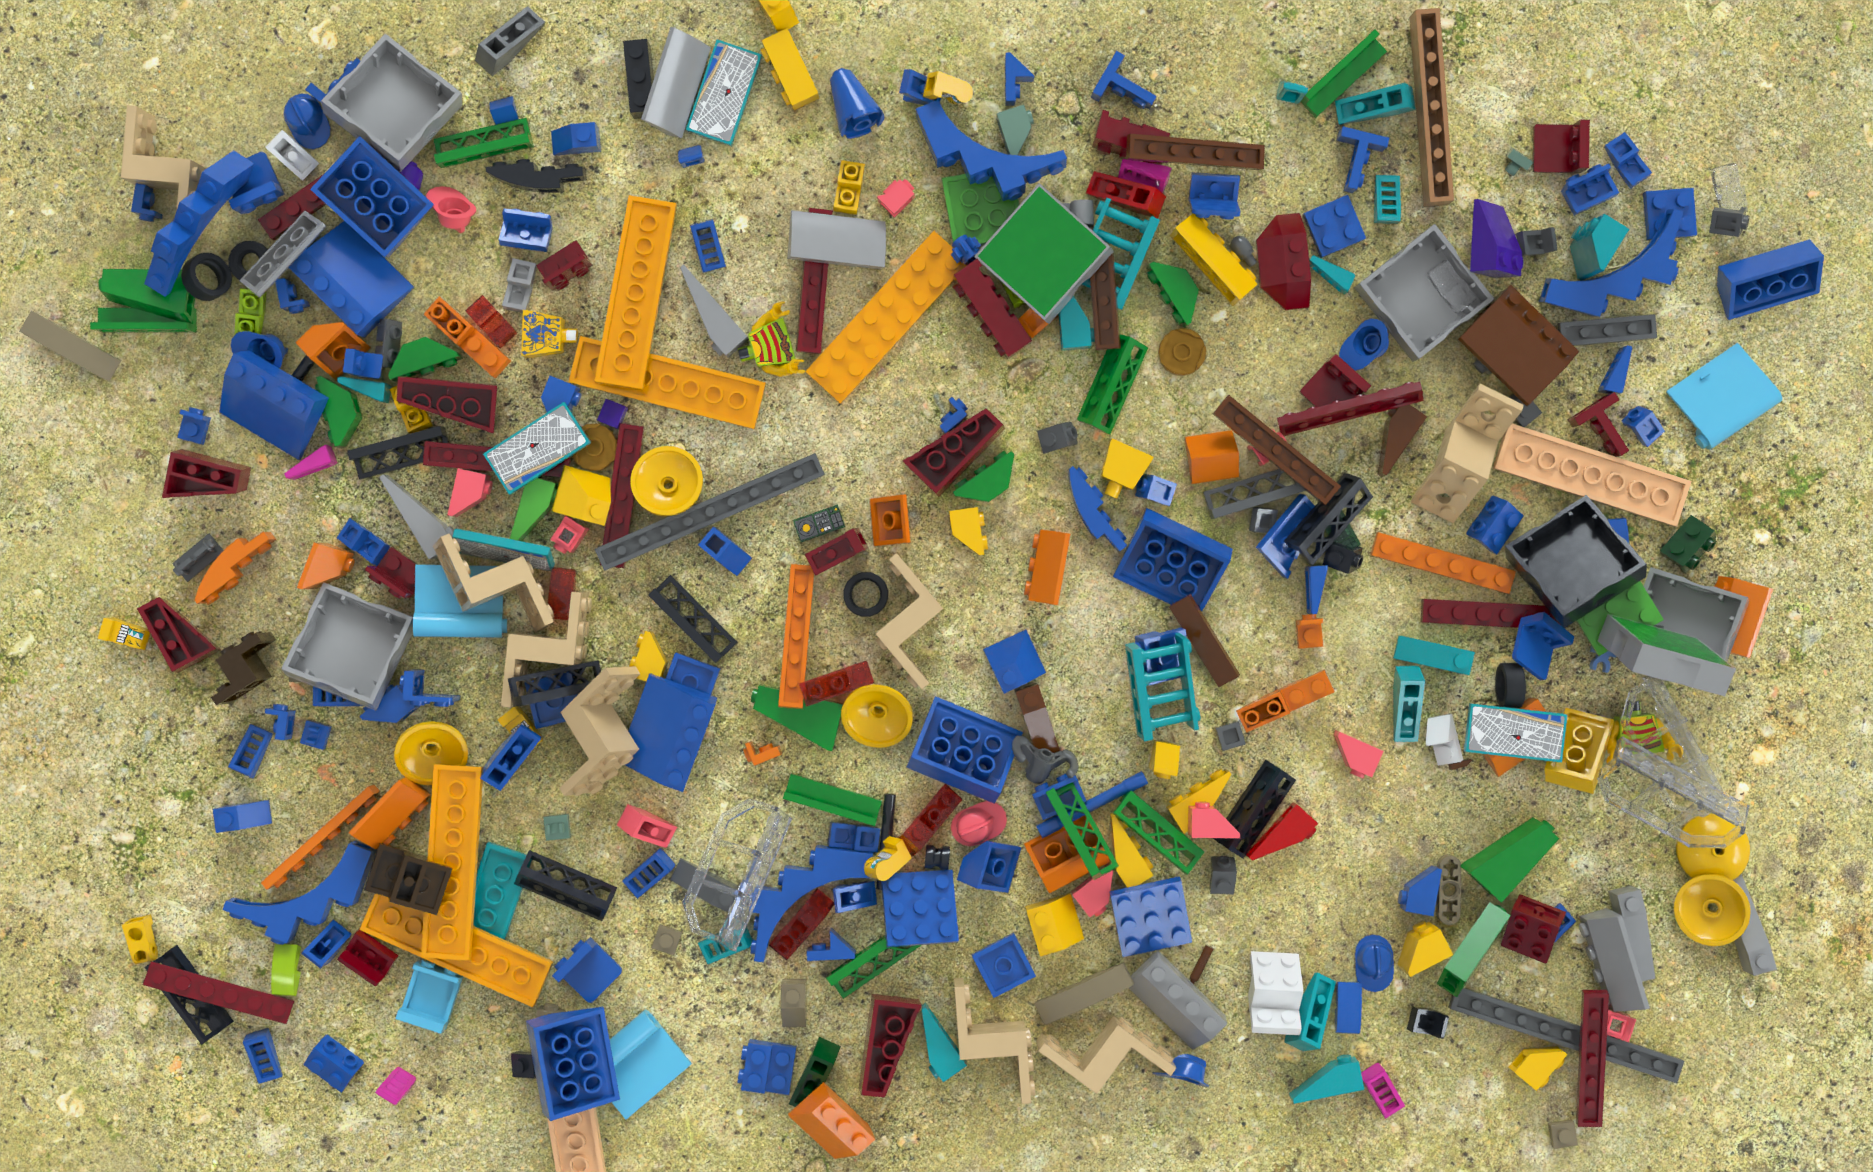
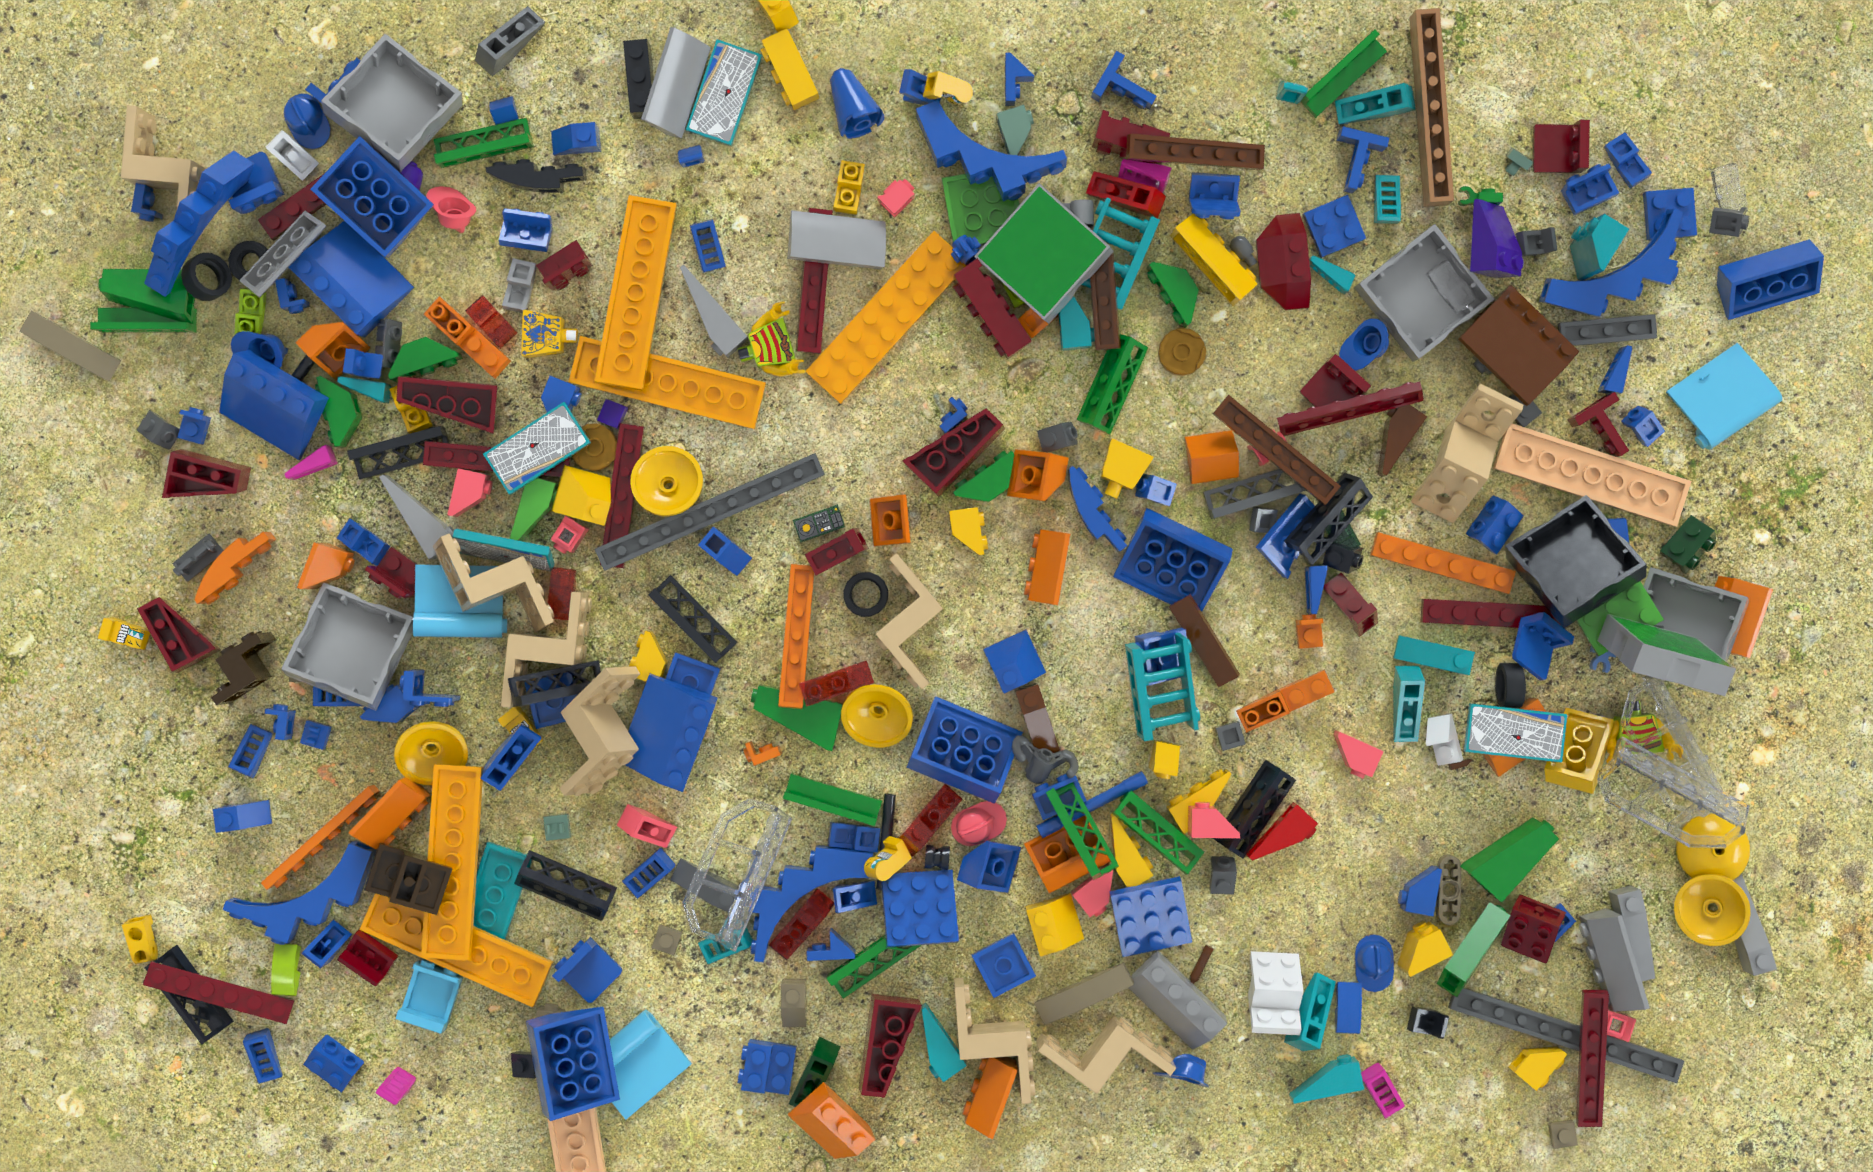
(158, 430): none -> dark grey bracket
(990, 1094): none -> orange slope
(1036, 474): none -> orange slope
(1352, 604): none -> dark red bracket
(1488, 194): none -> green plate

